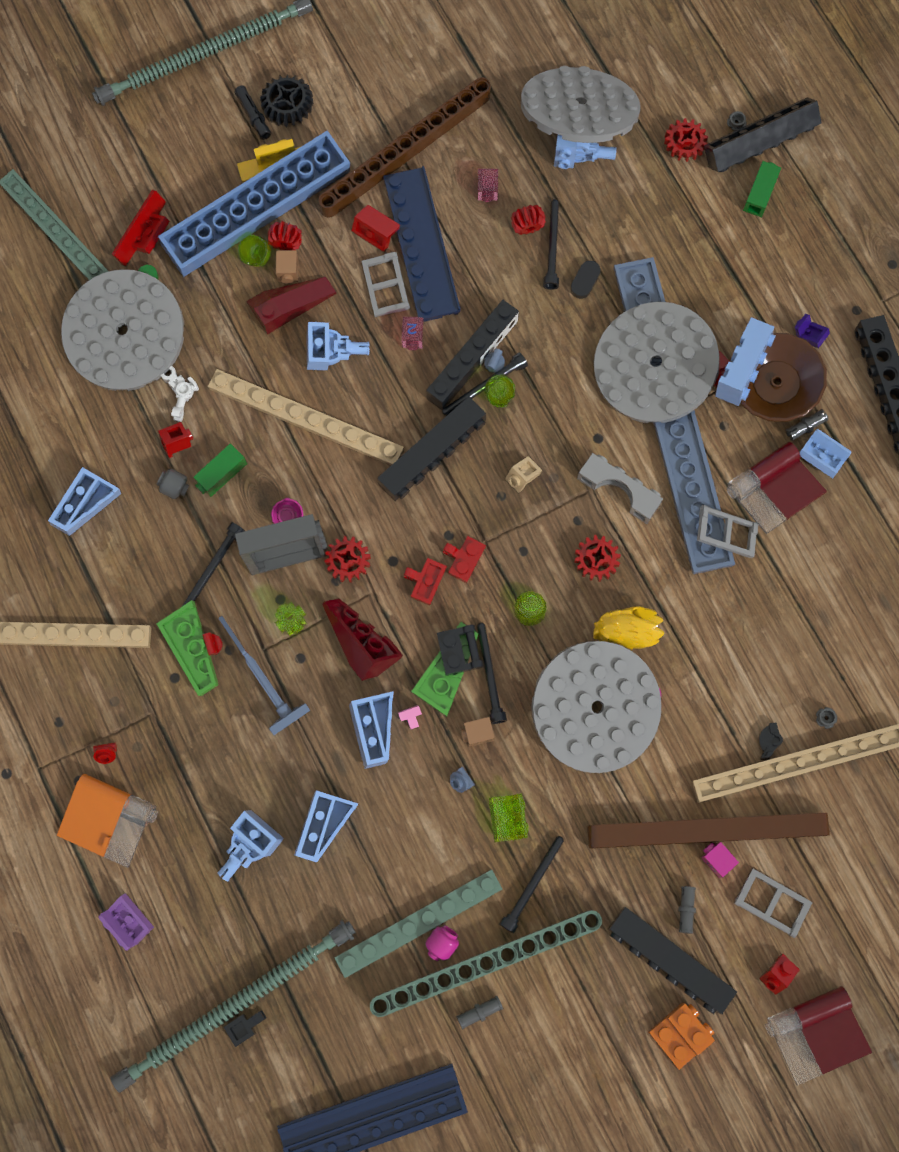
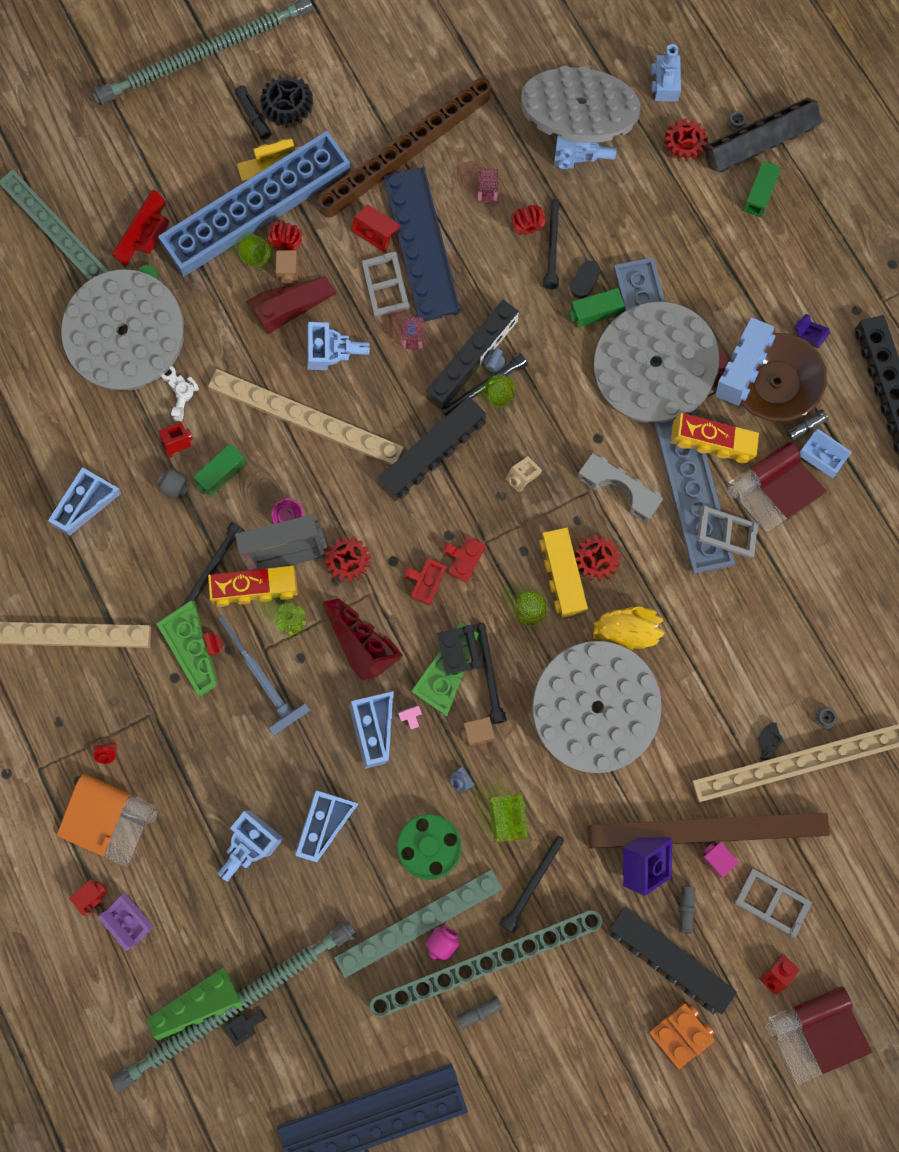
(88, 897): none -> red brick
(202, 1001): none -> bright green wing
(253, 585): none -> brick
(429, 846): none -> green piece
(563, 572): none -> yellow brick
(596, 308): none -> green brick
(647, 864): none -> dark purple slope
(667, 75): none -> light blue brick
(714, 438): none -> yellow brick

